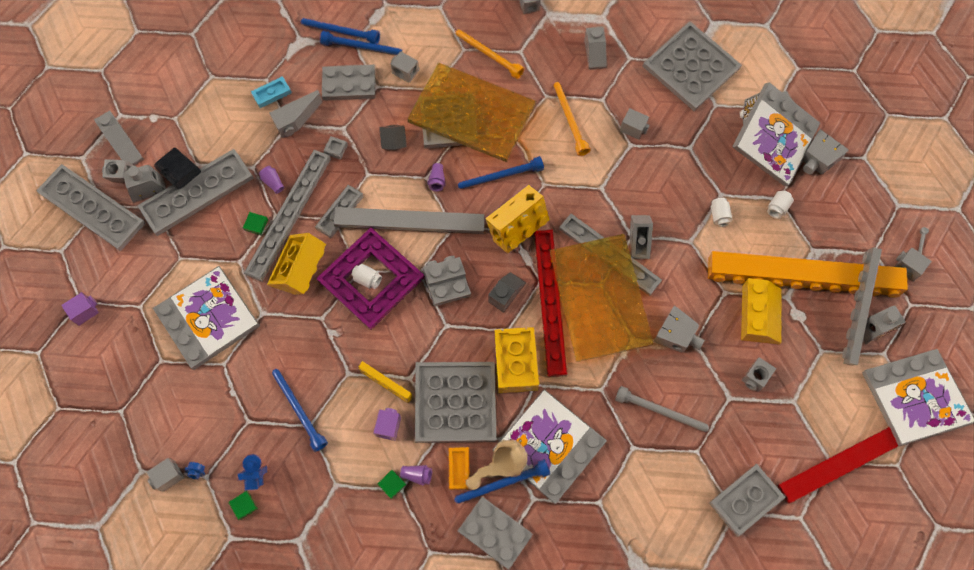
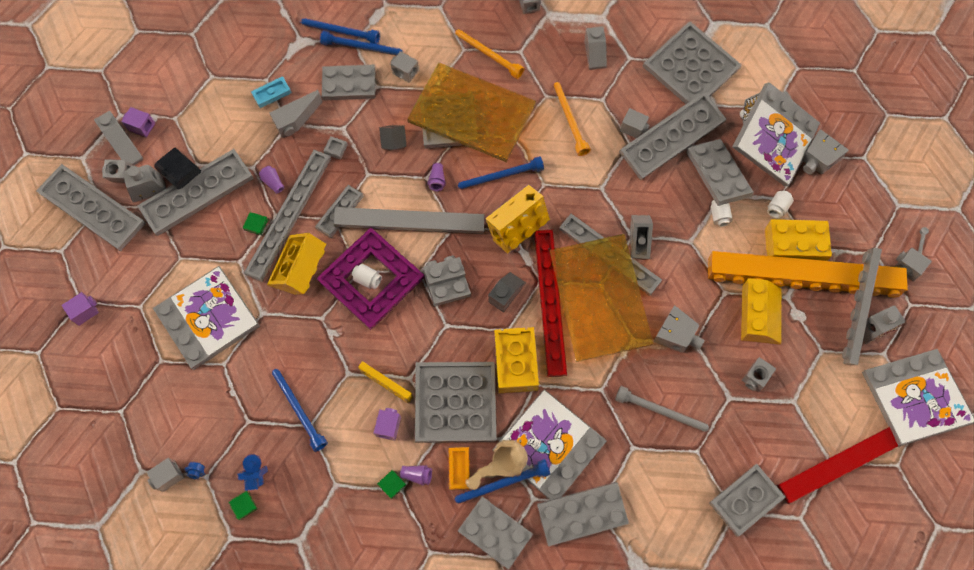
(138, 122): none -> medium lavender brick
(582, 513): none -> light grey plate
(672, 135): none -> light grey plate
(719, 172): none -> light grey plate
(798, 239): none -> yellow piece

